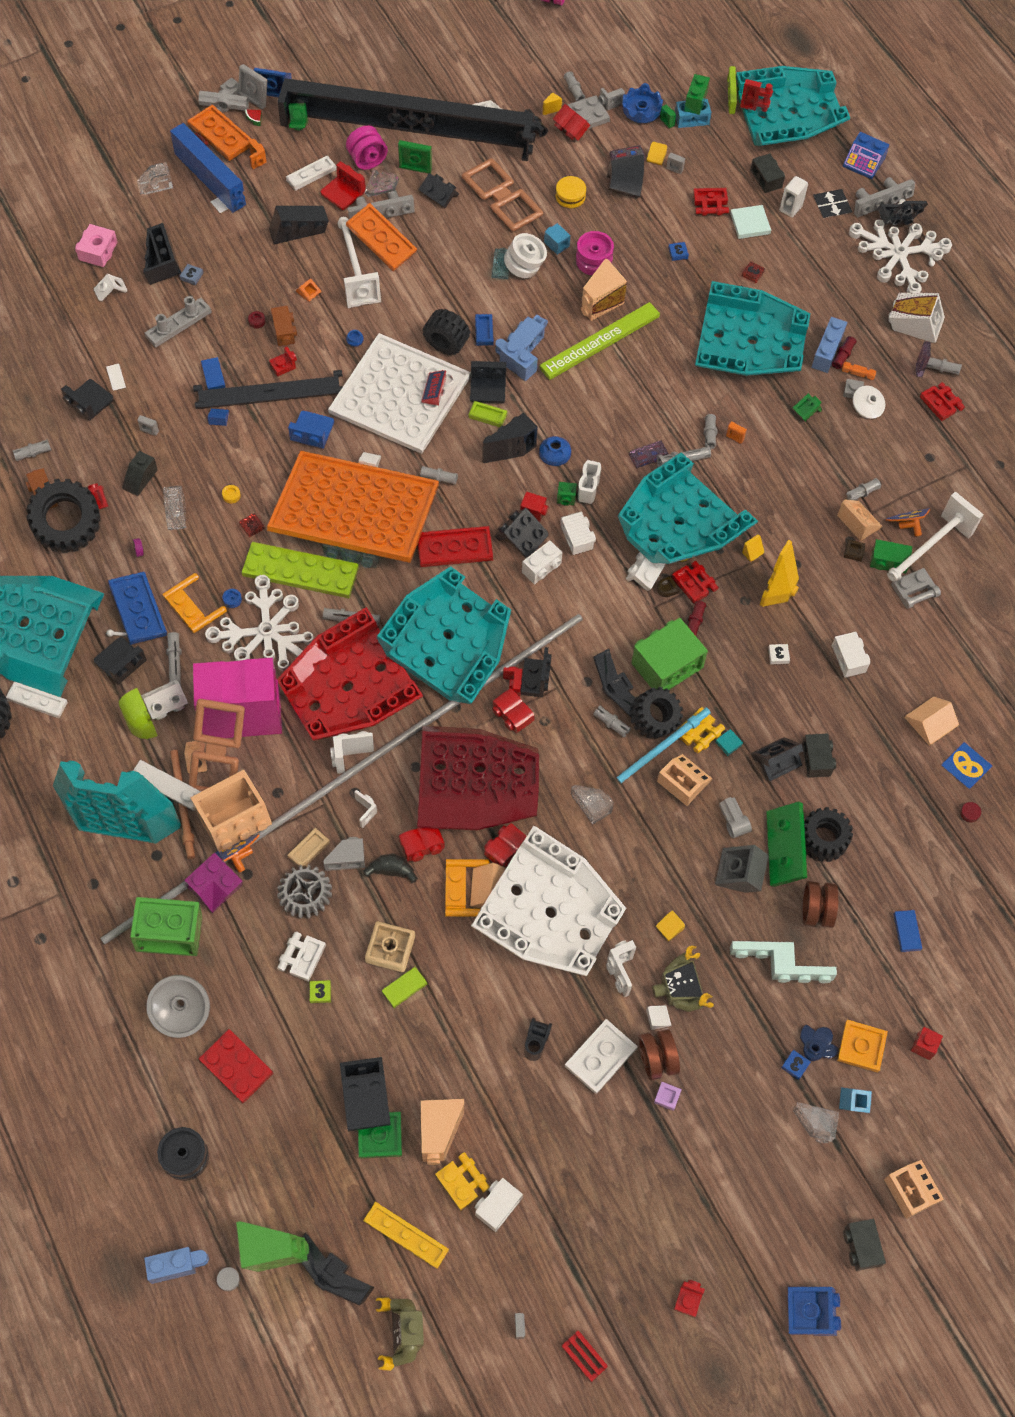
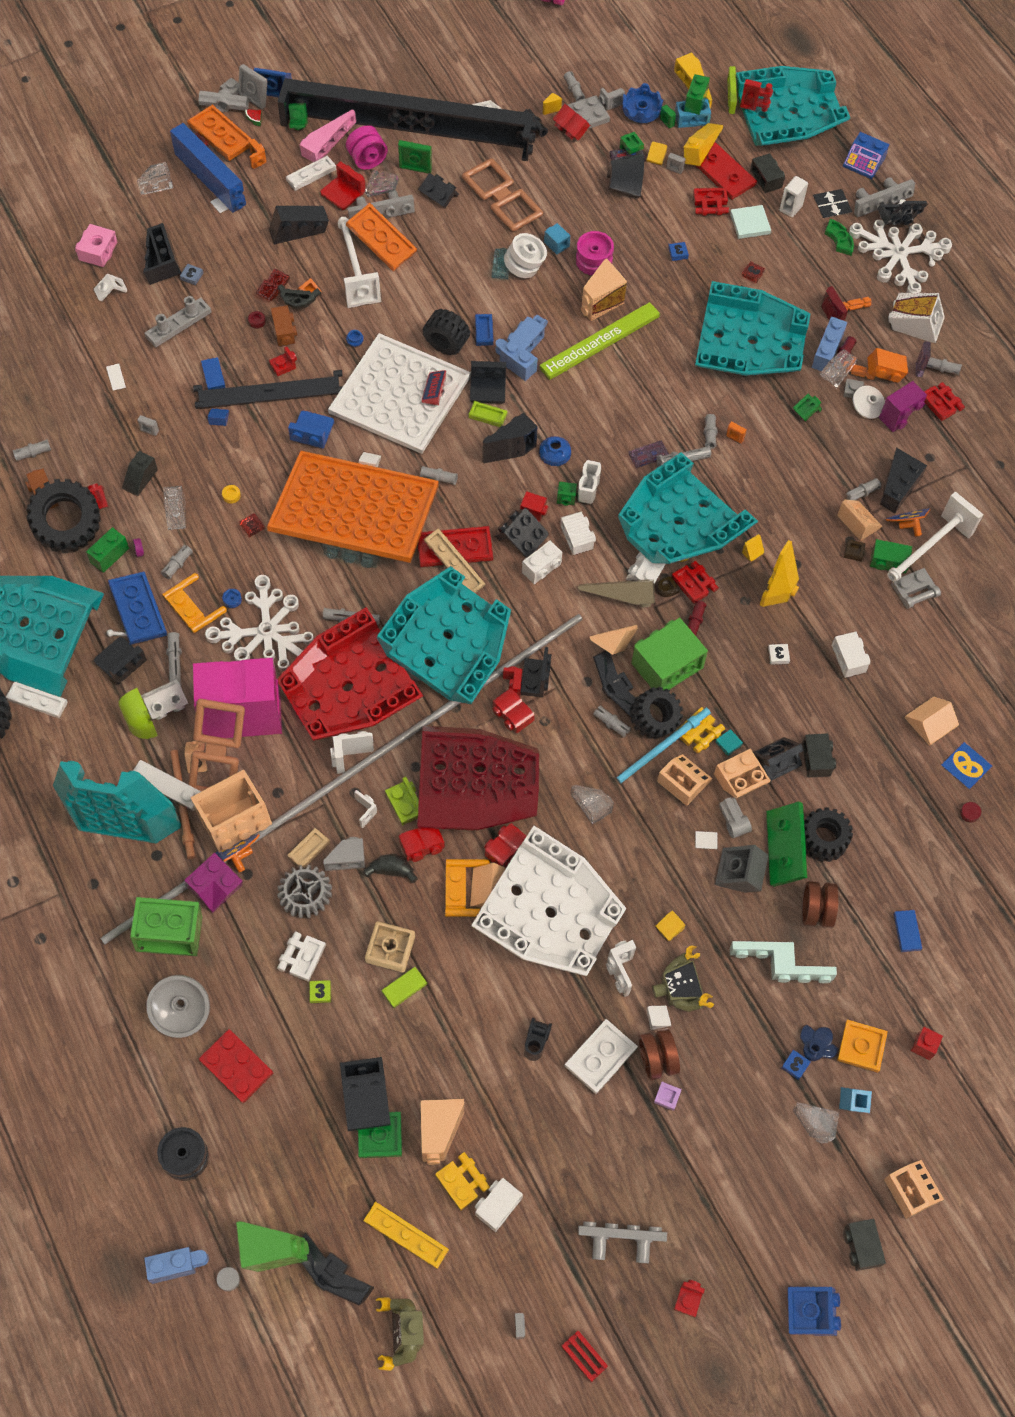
(87, 399): black bracket -> none
(107, 550): none -> green brick
(176, 561): none -> light grey pin
(269, 287): none -> clear red slope
(298, 298): none -> pearl dark grey piece
(301, 569): lime plate -> none
(322, 140): none -> bright pink slope
(404, 800): none -> lime bracket
(451, 557): none -> tan tile
(570, 192): yellow head -> none
(615, 640): none -> light nougat slope
(631, 143): none -> green bracket
(633, 592): none -> dark tan slope
(642, 1238): none -> light grey plate
(686, 68): none -> yellow slope
(700, 143): none -> yellow slope
(706, 840): none -> white sticker
(726, 172): none -> red plate
(741, 774): none -> light nougat slope
(833, 305): none -> dark red slope
(838, 368): none -> clear slope
(842, 239): none -> green tile
(857, 303): none -> orange axle
(887, 365): none -> orange brick
(901, 404): none -> magenta slope
(901, 479): none -> black wedge

